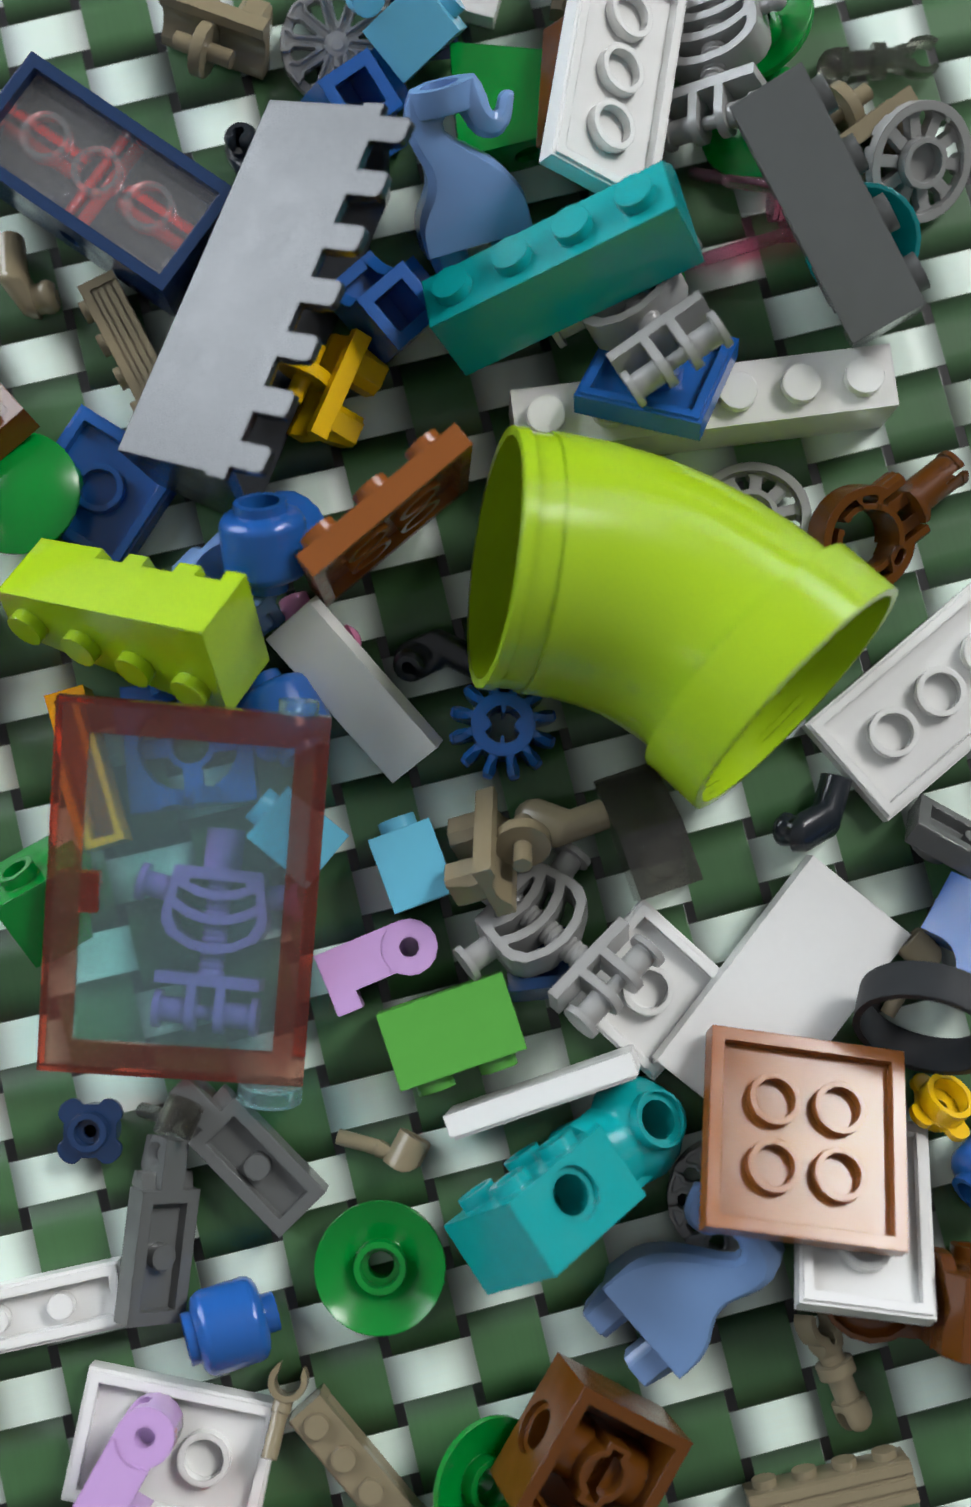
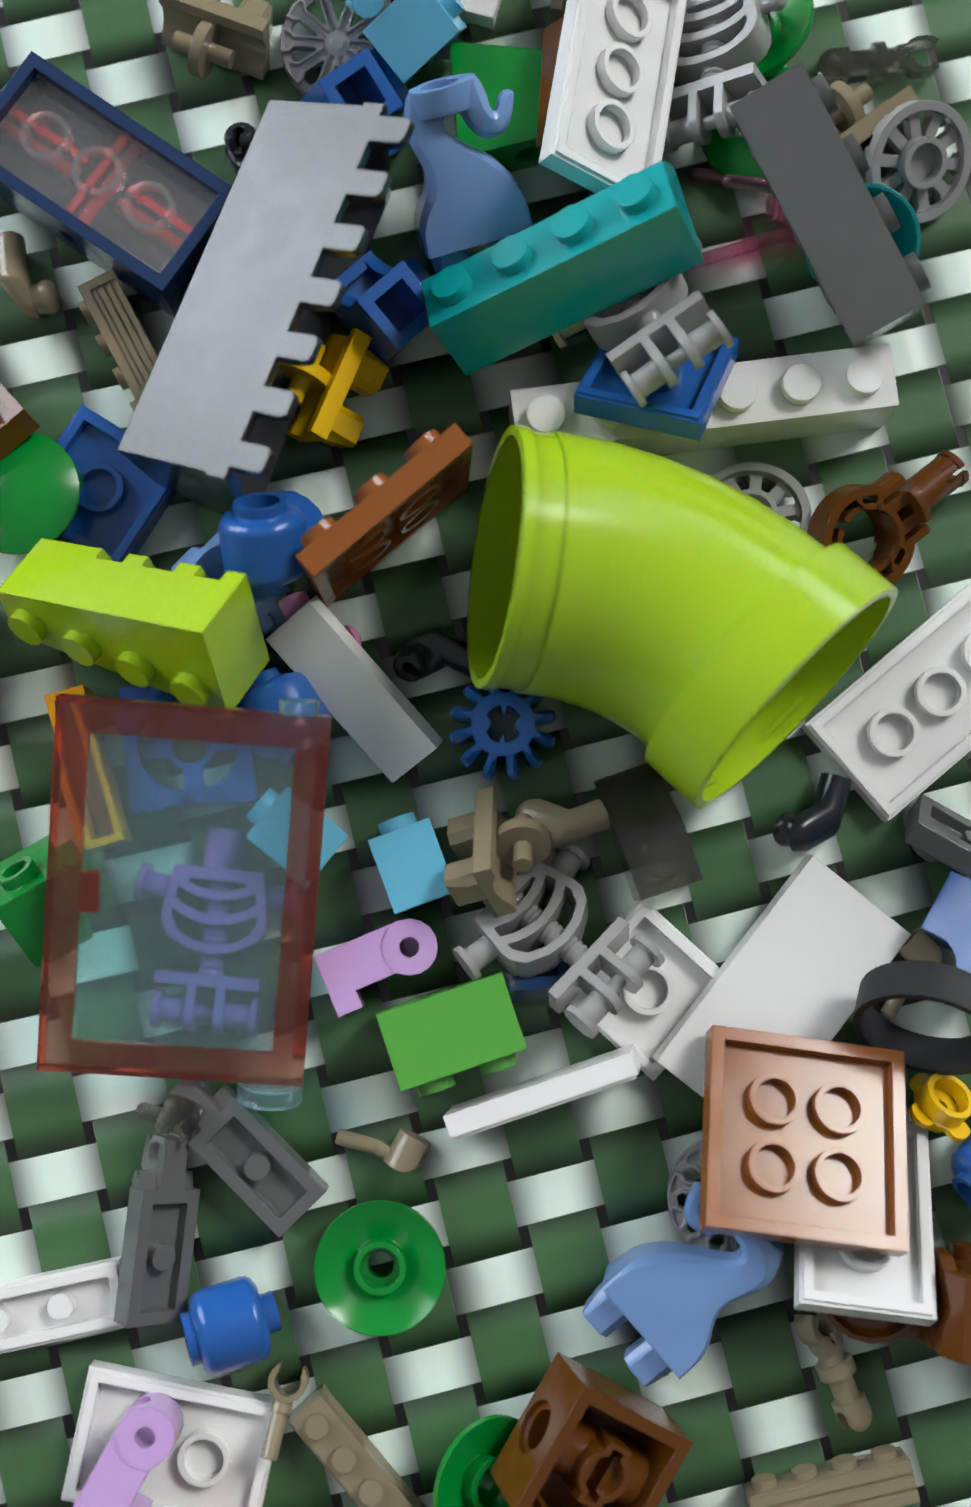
(106, 1119): dark blue plate -> none
(568, 1187): teal brick -> none

